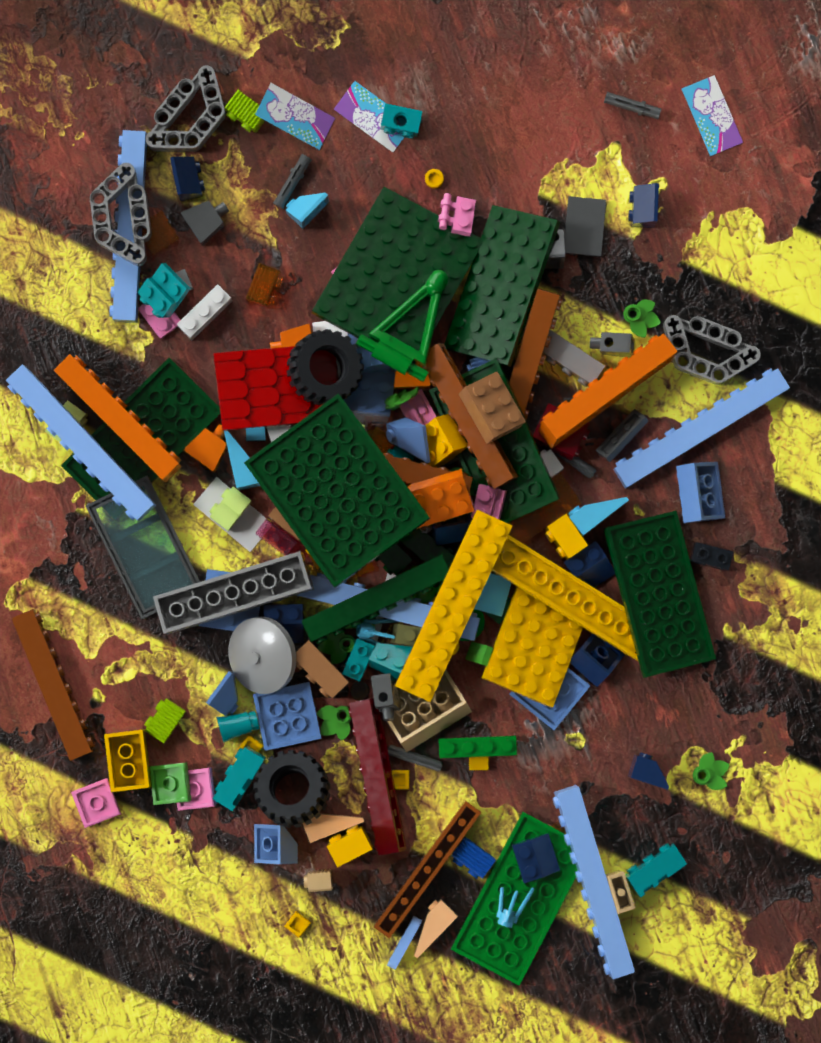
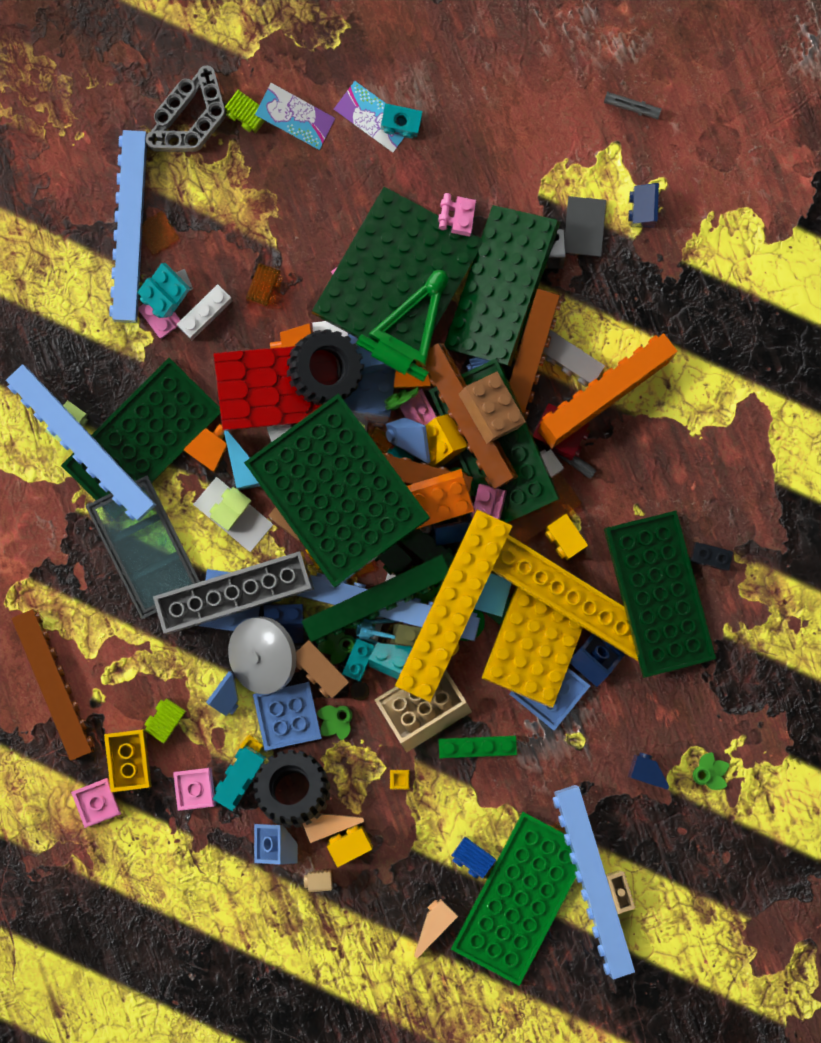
(115, 415): orange brick -> none
(135, 204): light grey piece -> none
(170, 783): bright green tile -> none
(187, 178): dark blue slope -> none
(205, 220): dark grey torso -> none
(237, 725): teal plant -> none
(255, 434): medium azure tile -> none
(276, 538): clear pink brick -> none
(296, 174): dark grey pin -> none
(297, 924): yellow tile -> none
(306, 207): medium azure slope -> none
(377, 777): dark red brick -> none
(386, 695): dark grey torso -> none
(404, 942): light blue beam -> none
(415, 758): dark grey axle -> none
(427, 869): dark orange brick -> none
(434, 178): yellow tile -> none
(478, 763): yellow tile -> none
(479, 653): bright green tile -> none
(507, 916): medium azure plant -> none
(535, 858): dark blue slope -> none
(590, 565): dark blue slope -> none
(592, 514): medium azure slope -> none
(622, 344): dark grey torso -> none
(622, 435): dark grey plate -> none
(644, 317): bright green plate -> none
(655, 869): teal wedge -> none
(700, 492): medium blue slope -> none
(701, 428): light blue brick -> none
(710, 367): light grey piece -> none
(712, 115): sticker -> none

